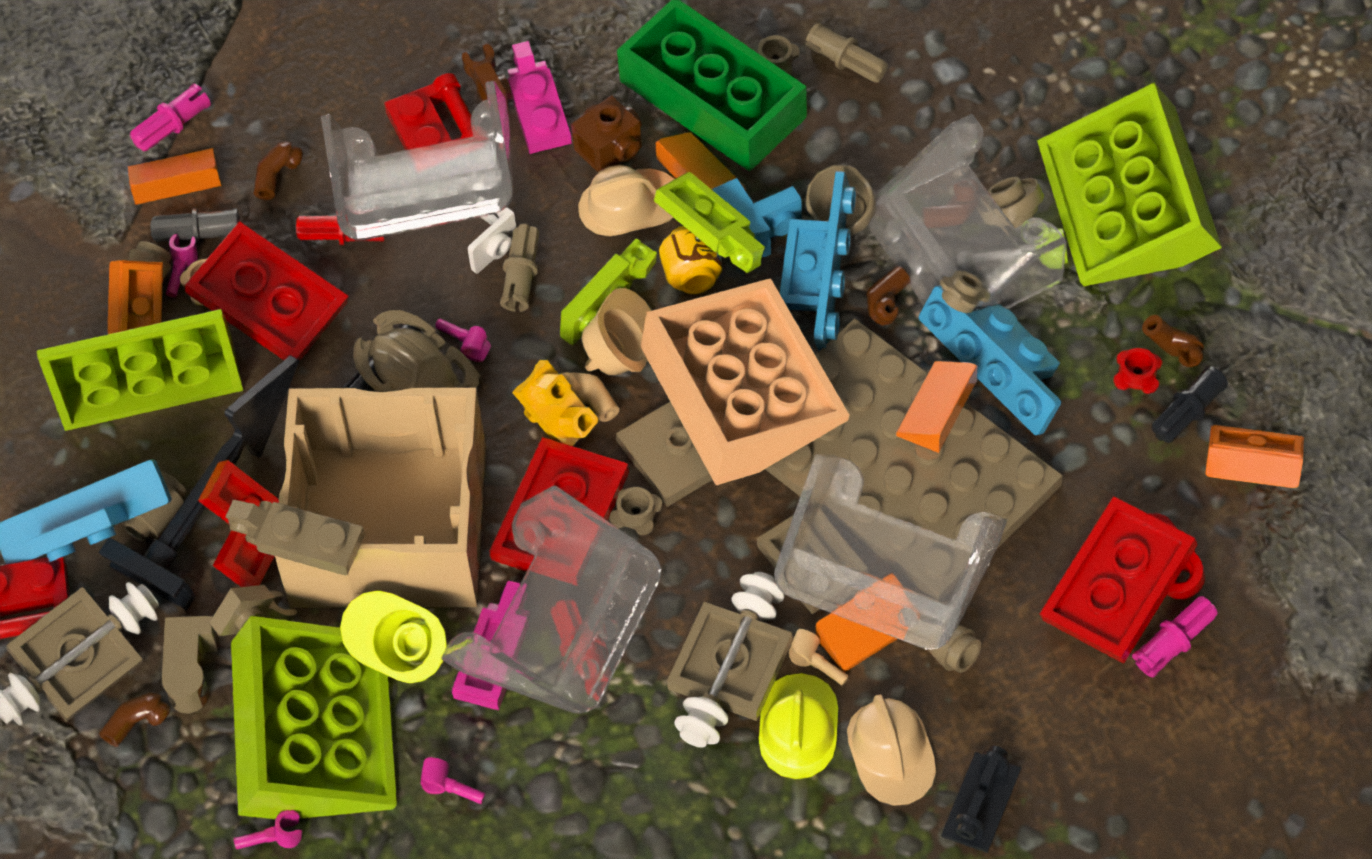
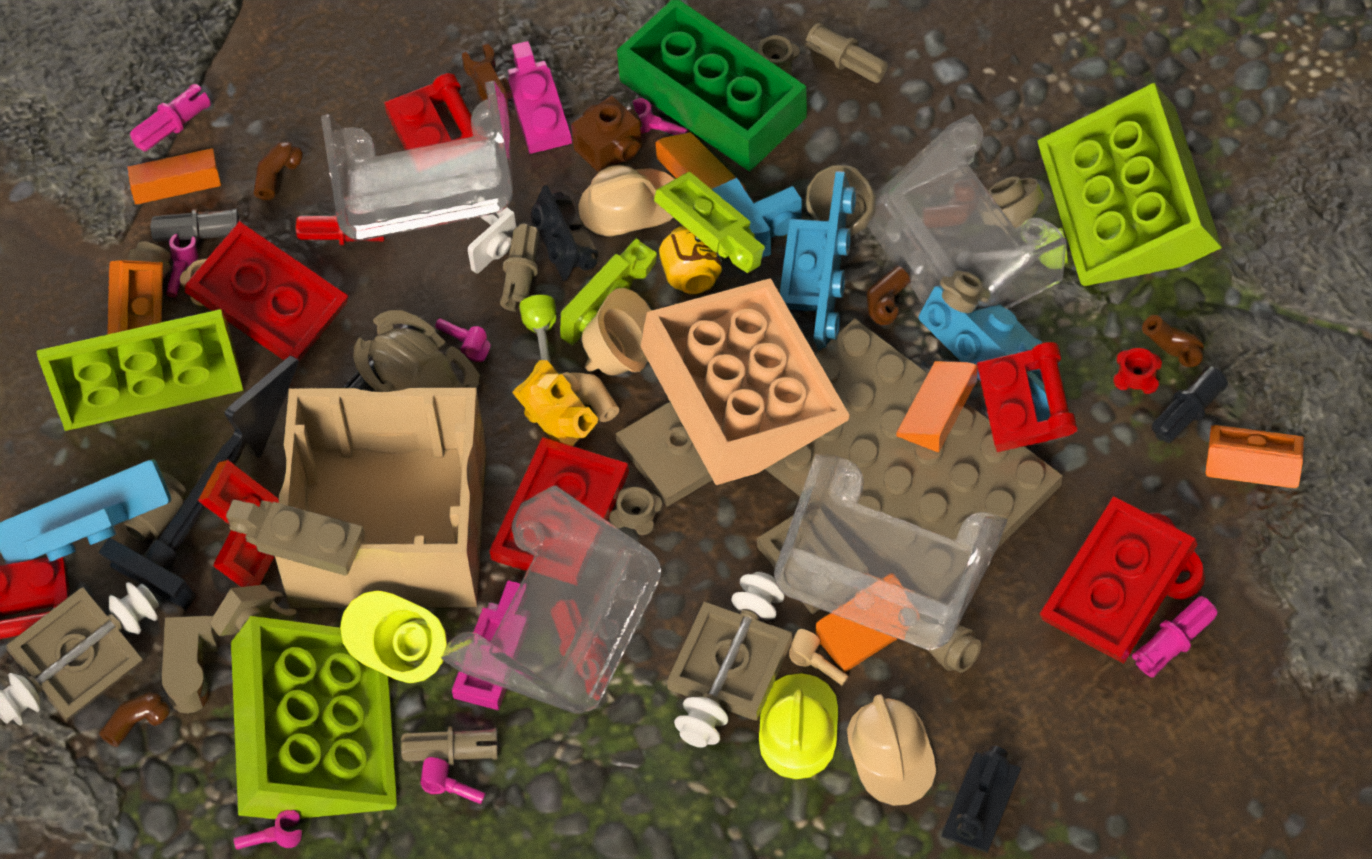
(449, 745): none -> dark tan axle
(539, 316): none -> lime hinge
(555, 219): none -> black hinge
(650, 121): none -> dark pink hand
(1011, 400): none -> red plate

